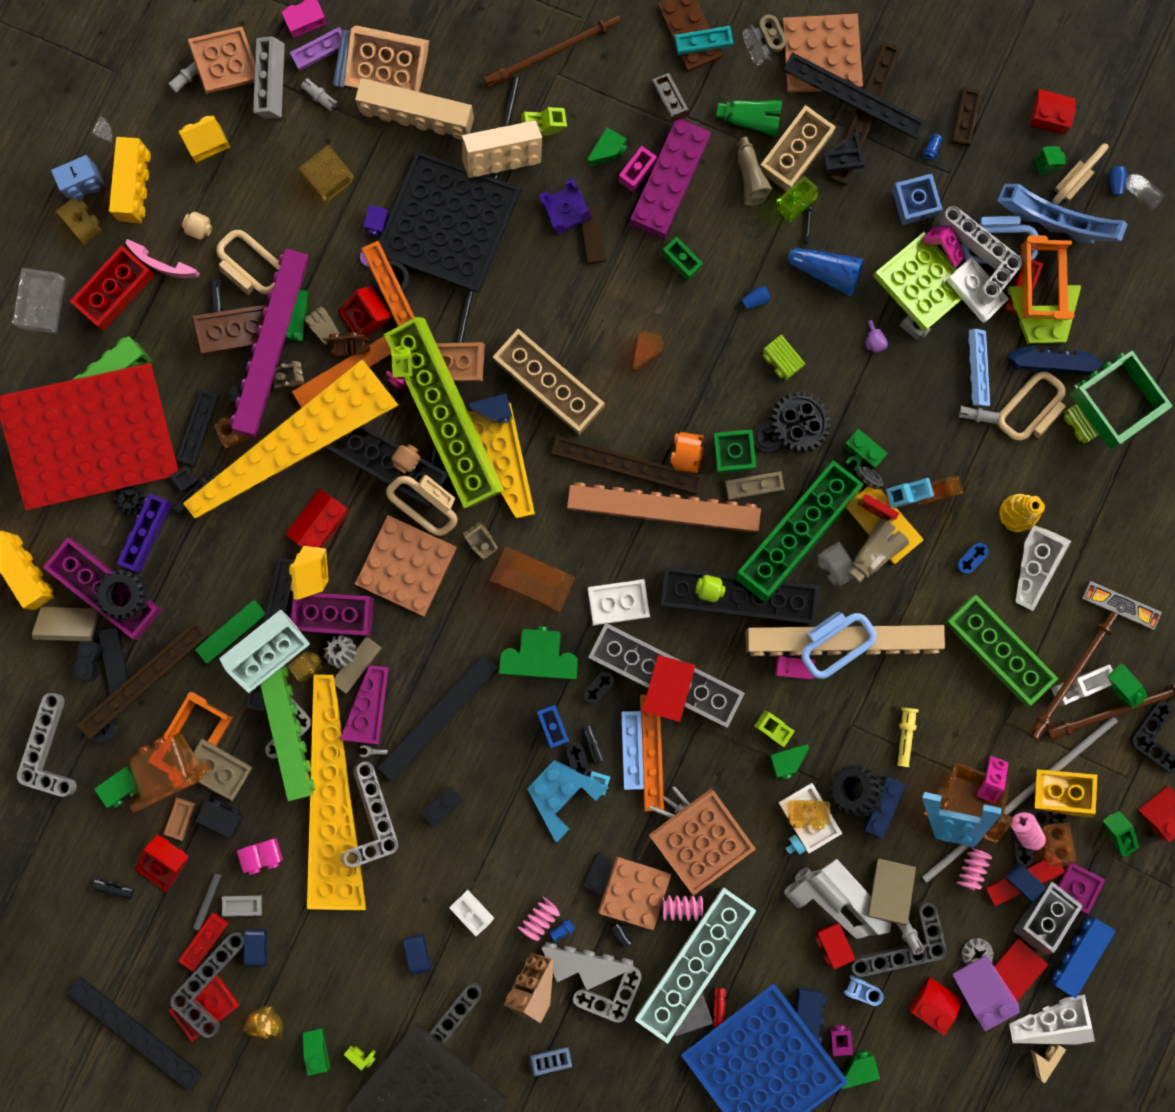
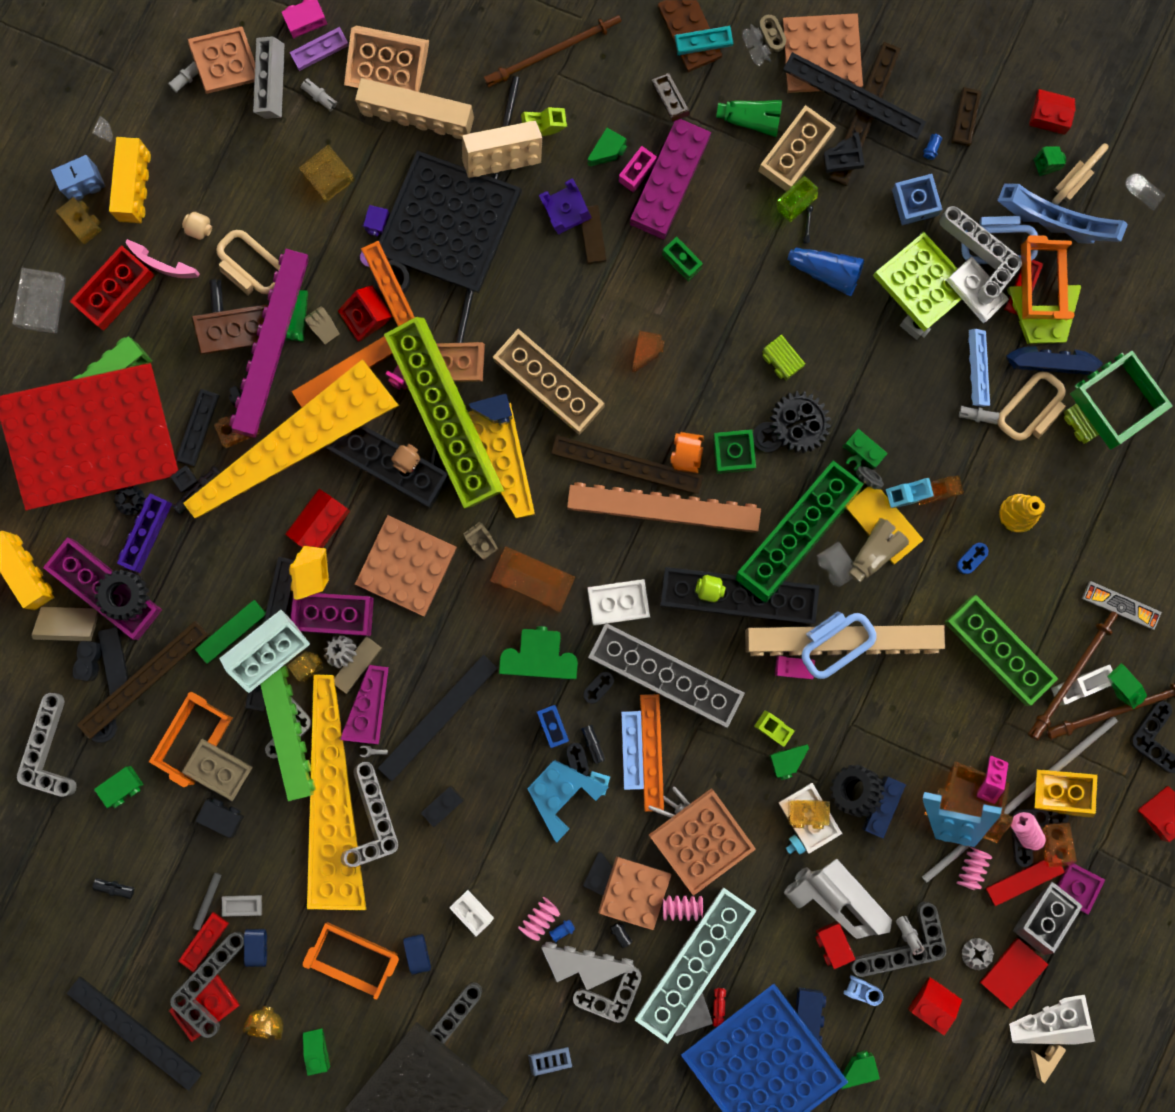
(161, 862): red slope -> none
(164, 769): clear orange windscreen -> none
(179, 819): medium nougat tile -> none
(204, 138): yellow slope -> none
(260, 855): dark pink brick -> none
(288, 376): dark tan hand -> none
(311, 962): none -> orange piece
(340, 71): sand blue axle -> none
(342, 344): reddish brown hinge -> none
(356, 1056): lime bracket -> none
(401, 361): lime bracket -> none
(433, 493): tan bar -> none
(532, 989): medium nougat slope -> none
(668, 688): red tile -> none
(754, 485): dark tan tile -> none
(755, 183): dark tan piece -> none
(757, 297): blue cone -> none
(843, 1047): magenta brick -> none
(876, 340): medium lavender piece -> none
(877, 508): red tile -> none
(892, 892): dark tan tile -> none
(907, 726): light yellow pin -> none
(945, 236): dark pink bracket -> none
(986, 993): medium lavender slope -> none
(1025, 882): dark blue beam -> none
(1040, 560): white wedge -> none
(1083, 956): blue brick -> none
(1117, 179): blue cone -> none
(1121, 833): green slope -> none

